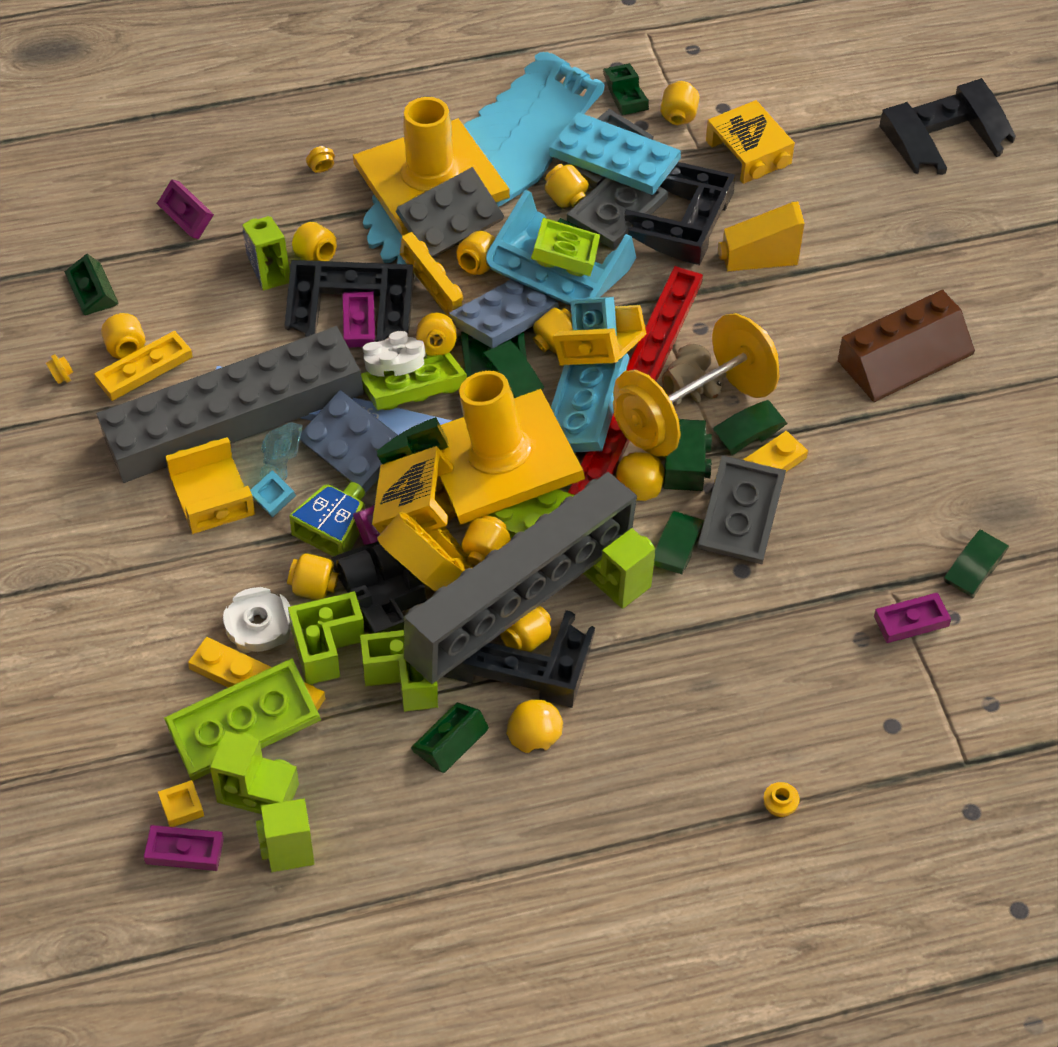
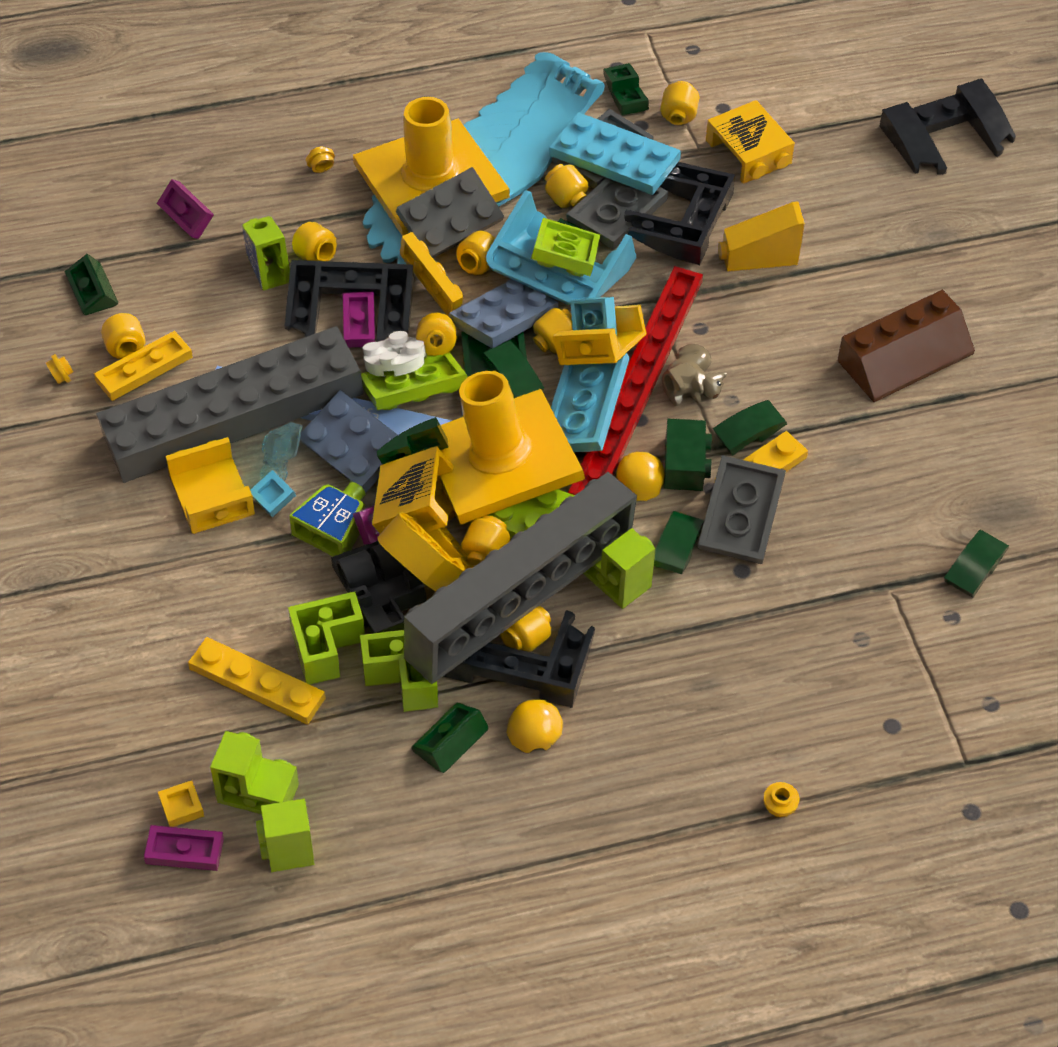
(262, 636): white plate -> none
(264, 706): lime tile -> none
(312, 576): yellow head -> none
(648, 413): yellow axle -> none
(912, 617): magenta plate -> none

